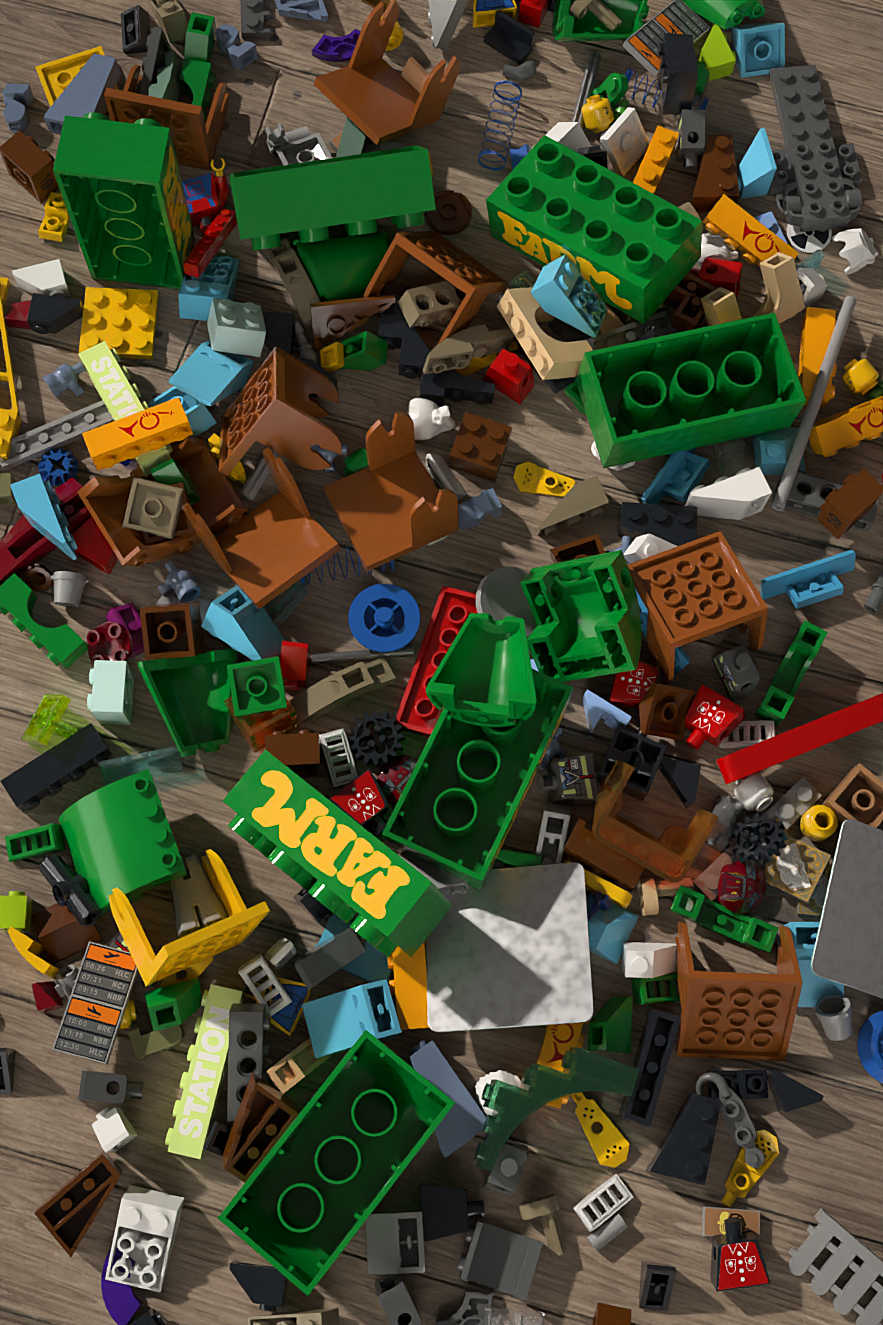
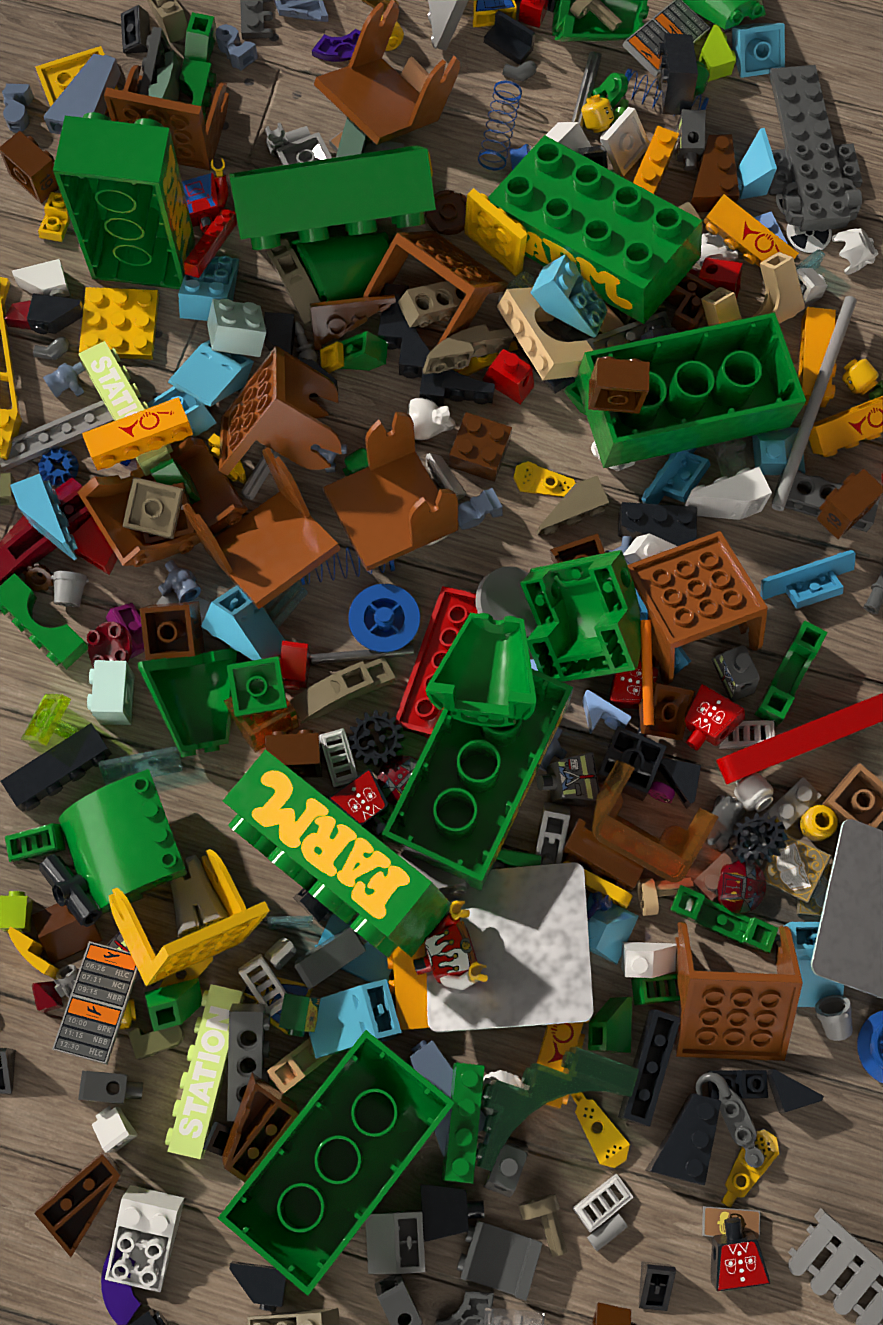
(53, 351): none -> dark grey arm
(290, 922): none -> clear light blue window
(299, 1014): none -> dark green brick
(451, 952): none -> torso
(464, 1123): none -> green arch
(495, 232): none -> yellow plate
(618, 385): none -> reddish brown brick
(647, 672): none -> orange bar
(661, 792): none -> magenta tile

